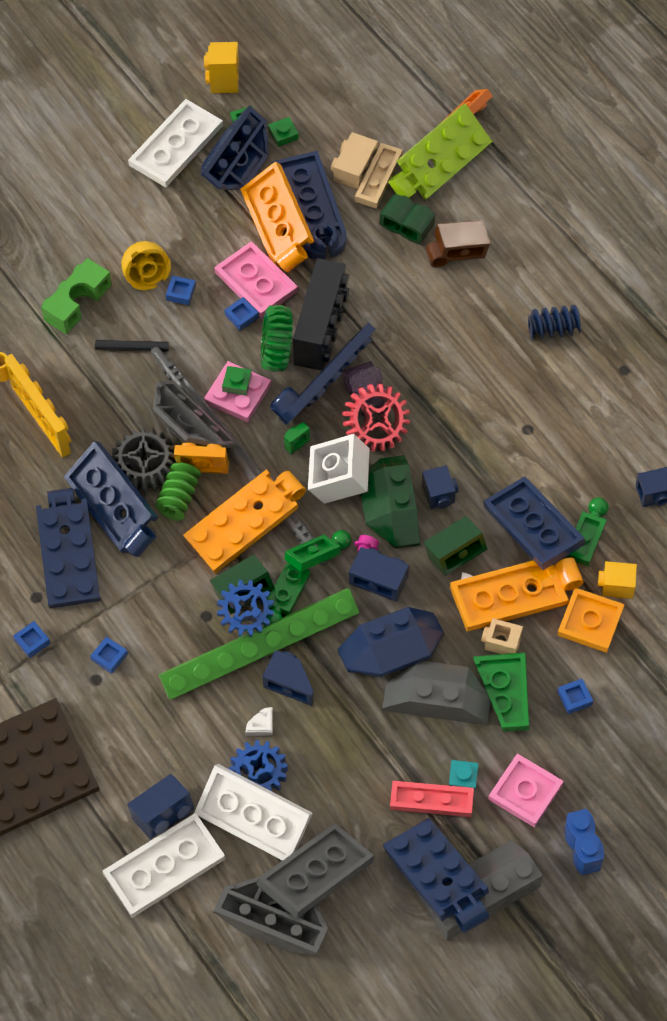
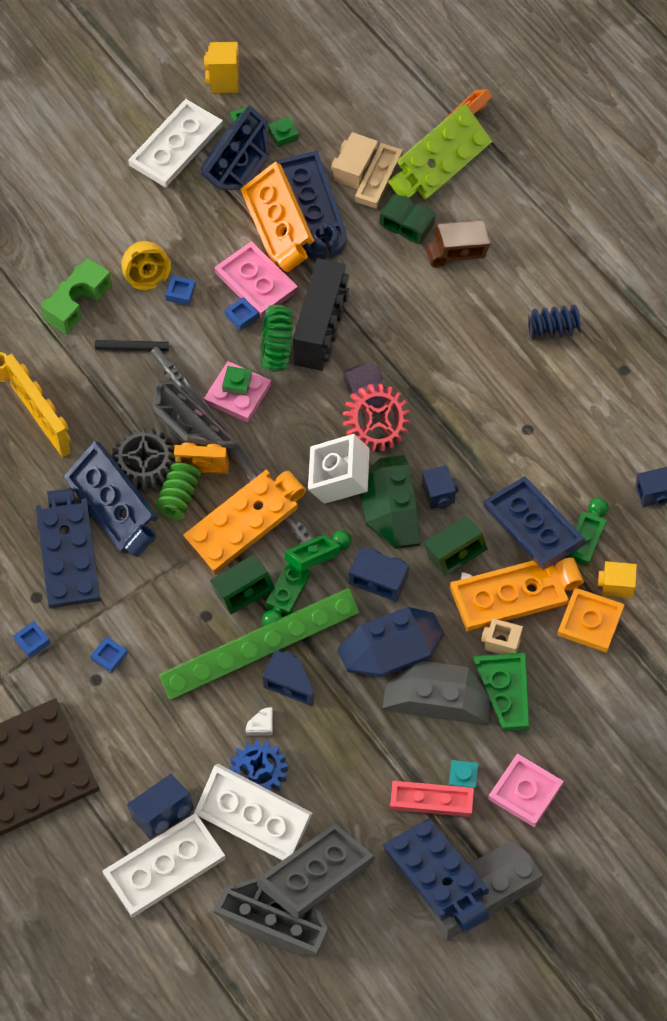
(236, 601): blue gear -> none
(290, 403): dark blue plate -> none
(296, 437): green plate -> none
(366, 542): dark pink plate -> none
(575, 696): blue plate -> none
(586, 846): blue brick -> none

